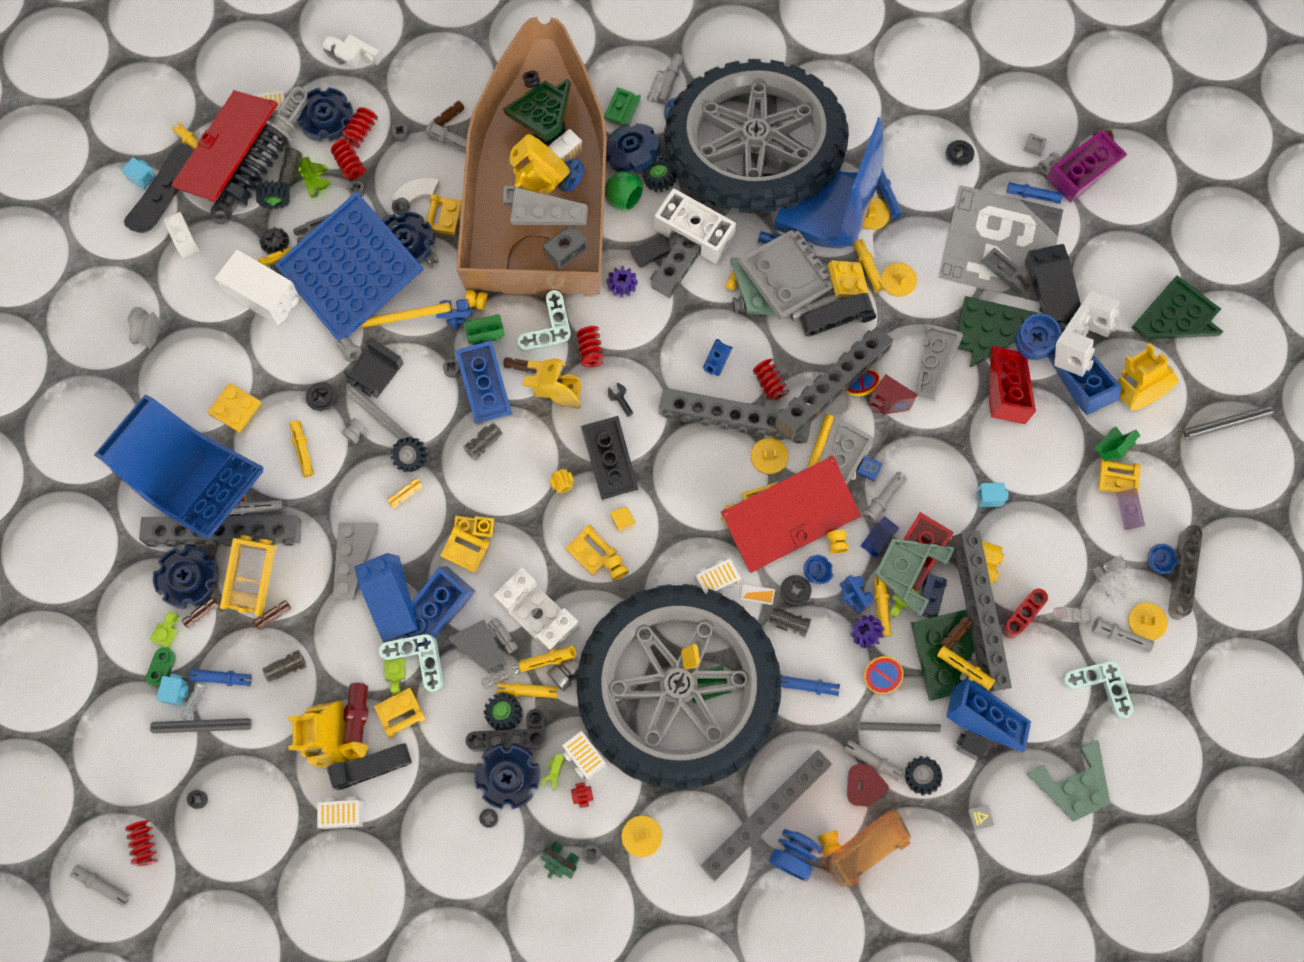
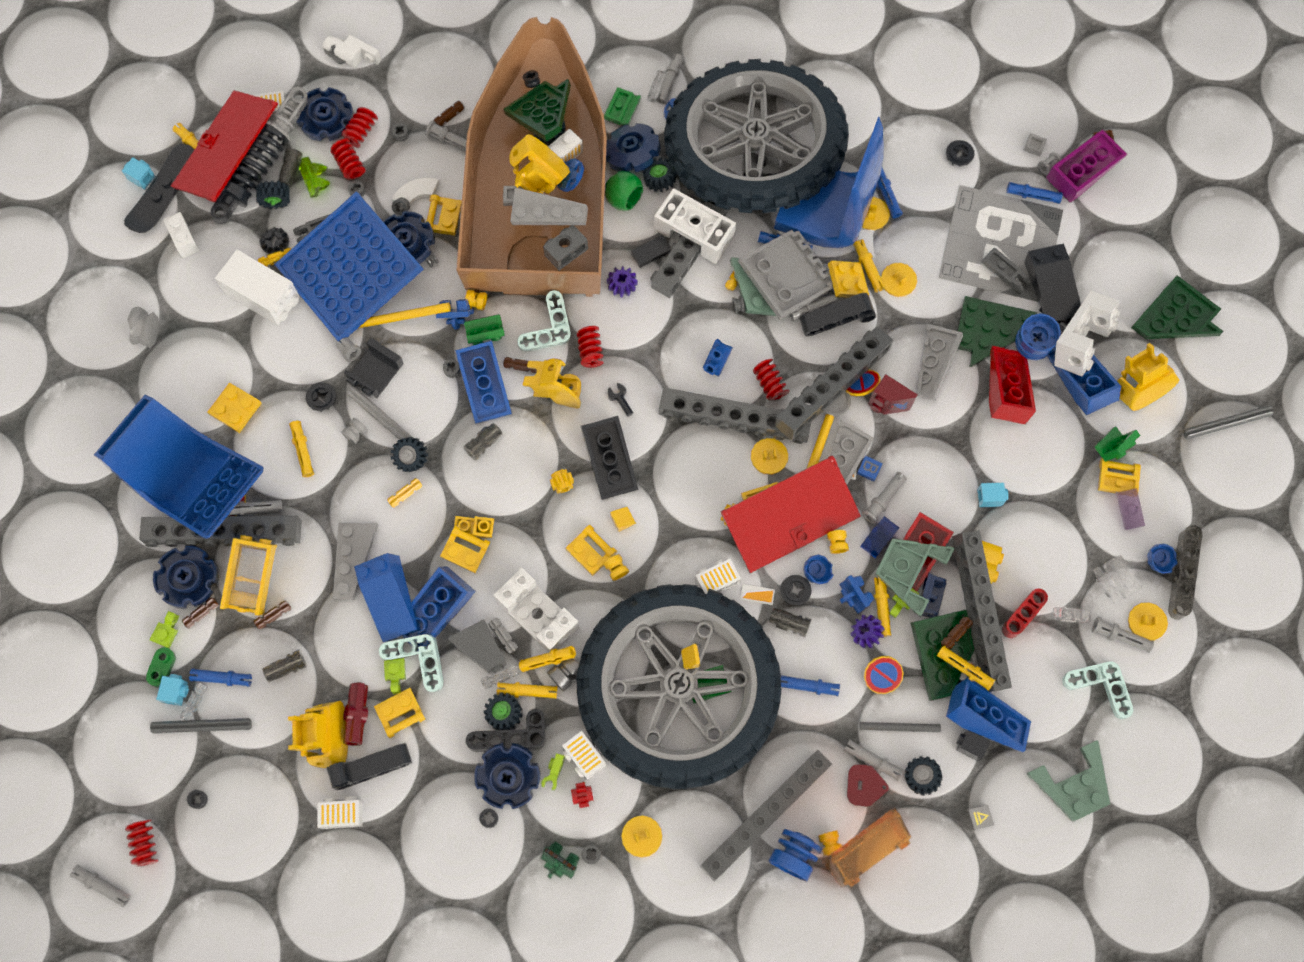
(353, 750): yellow slope -> none

